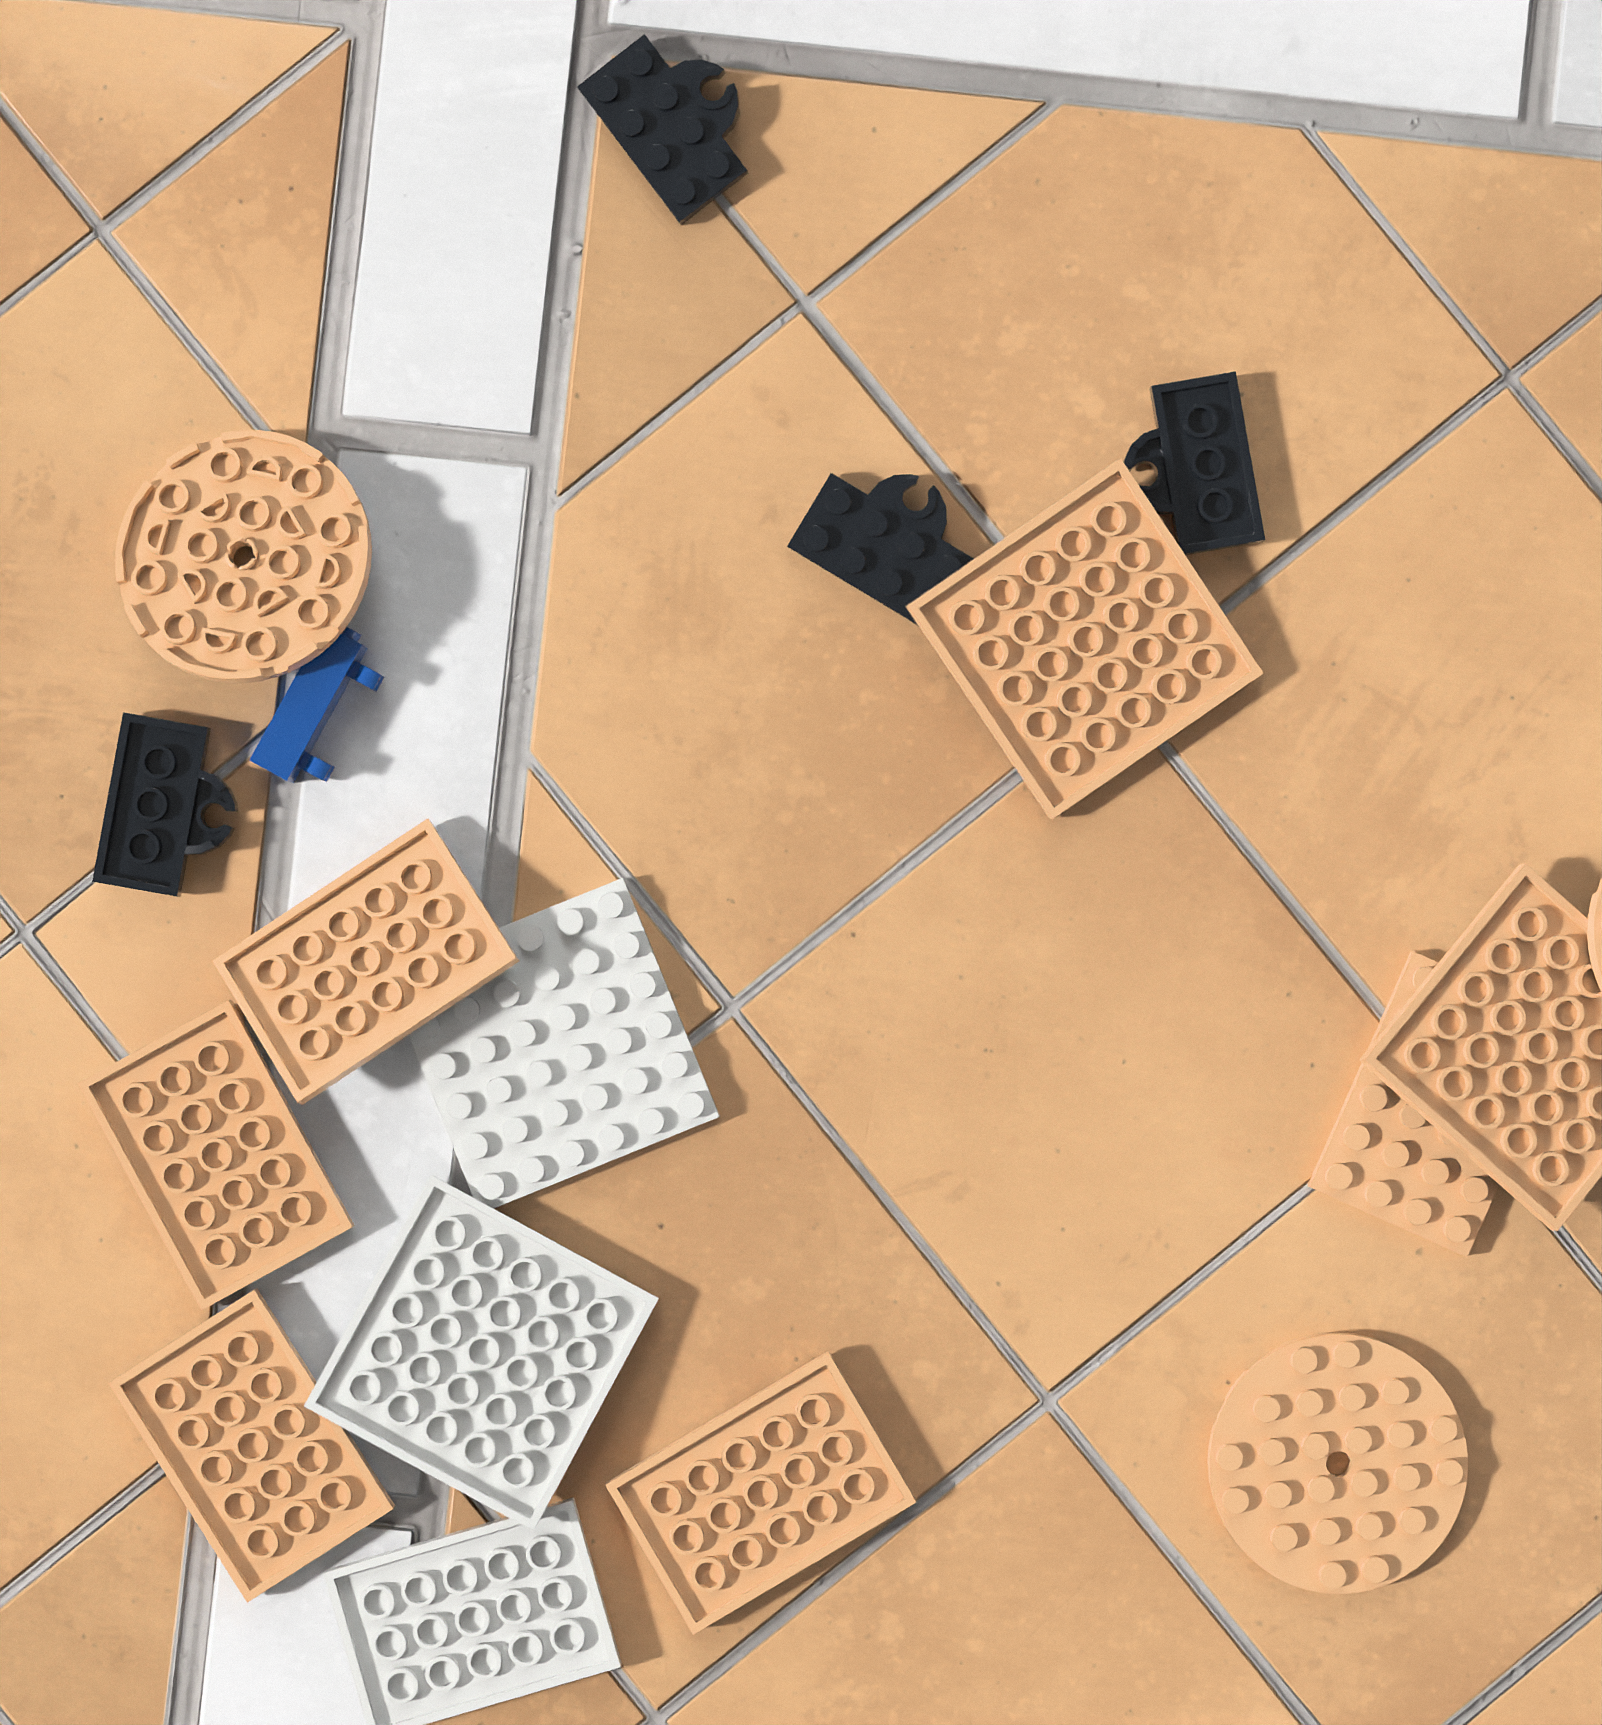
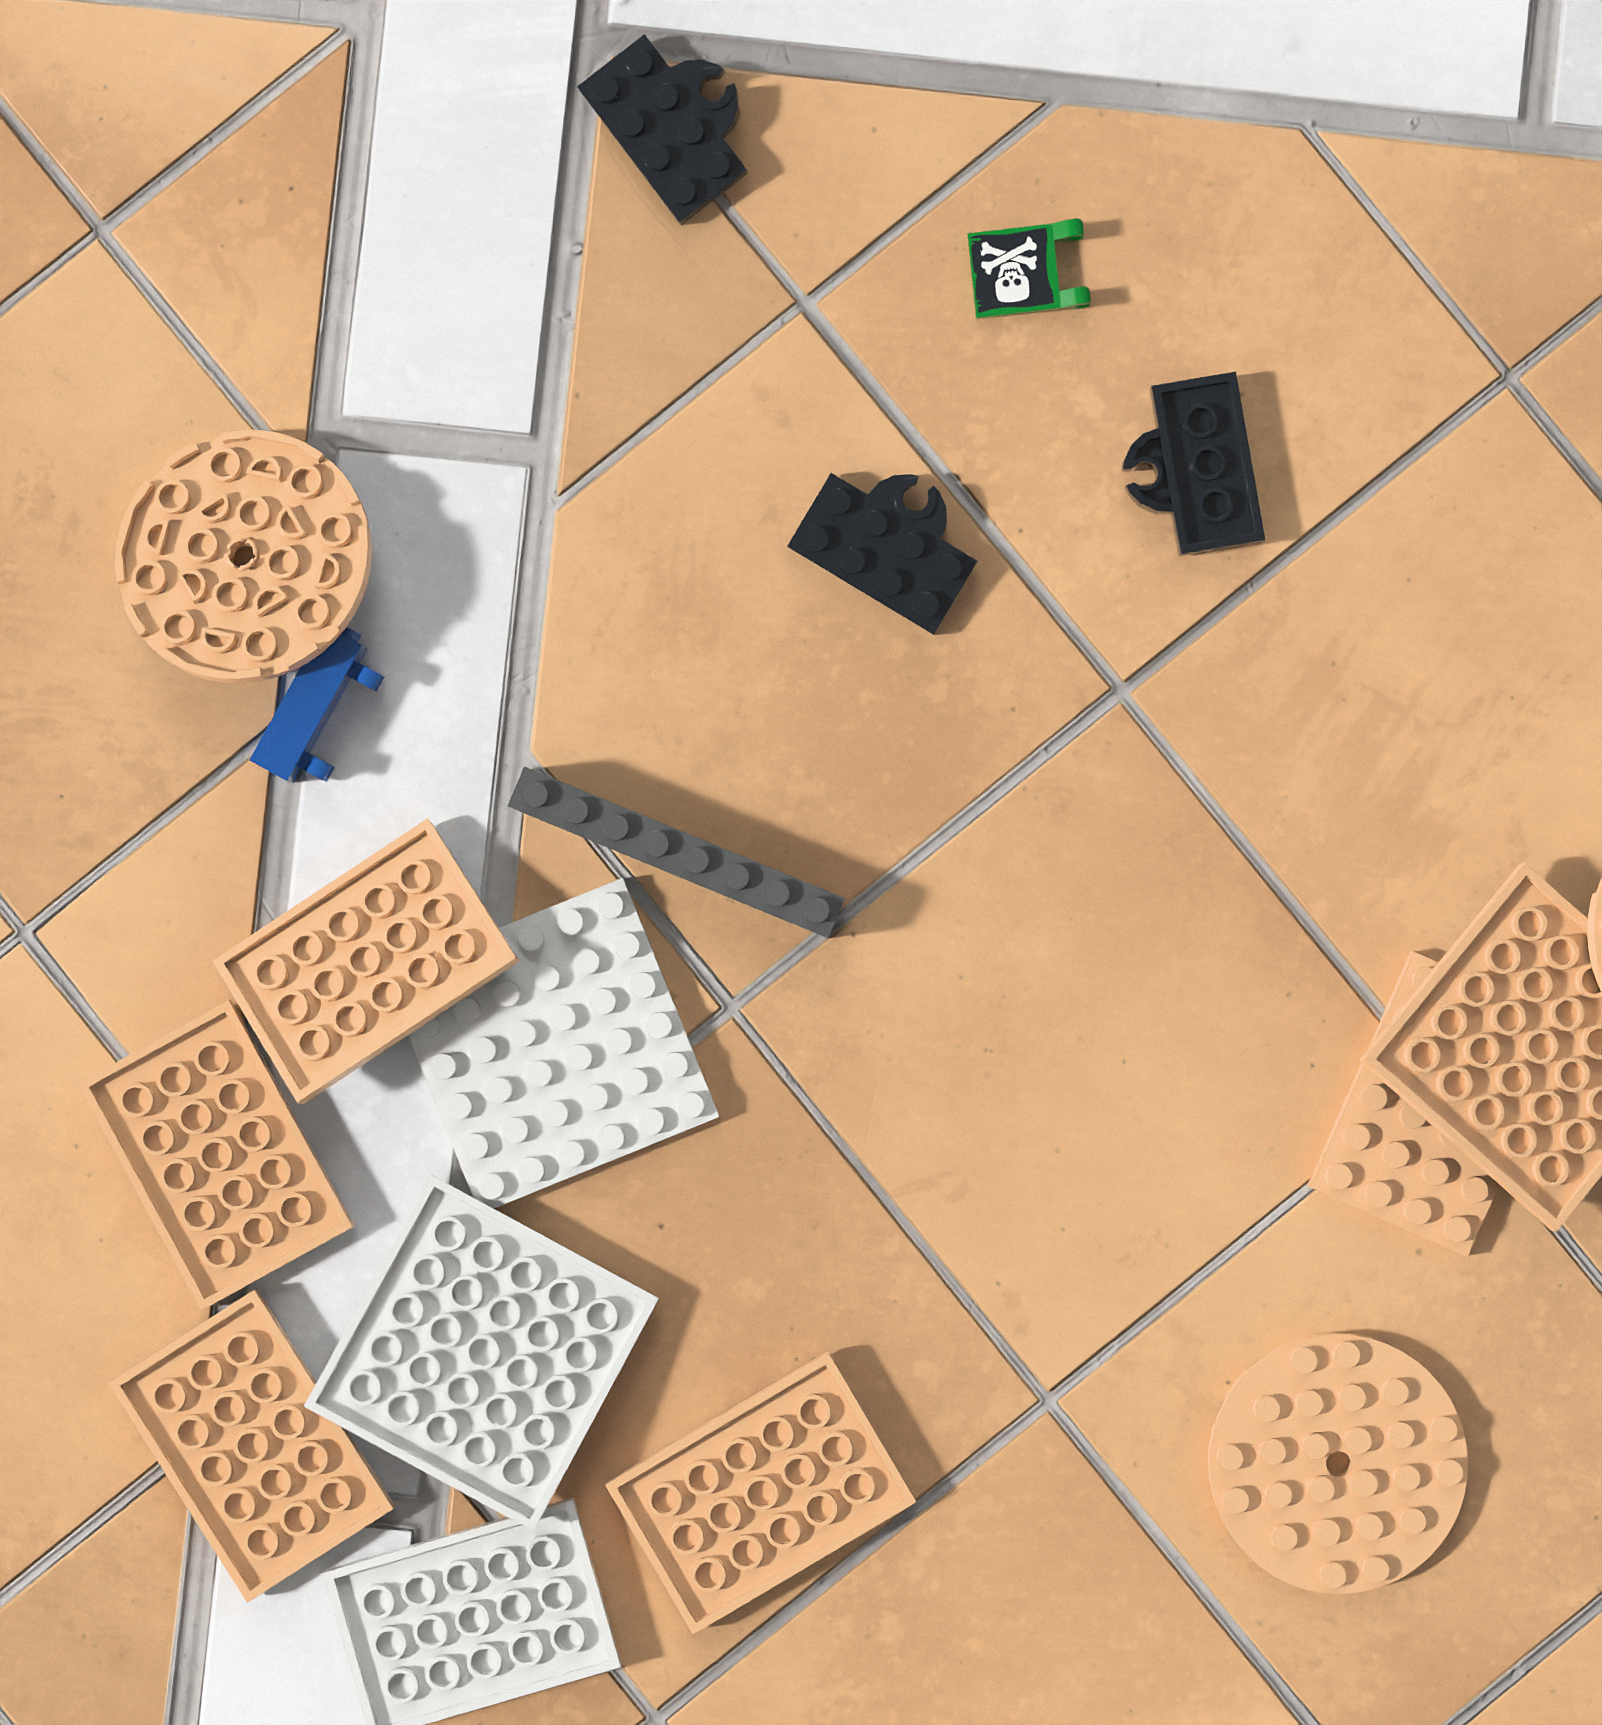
(159, 806): black plate -> none
(676, 852): none -> dark grey brick
(1018, 270): none -> flag
(1085, 639): light nougat plate -> none

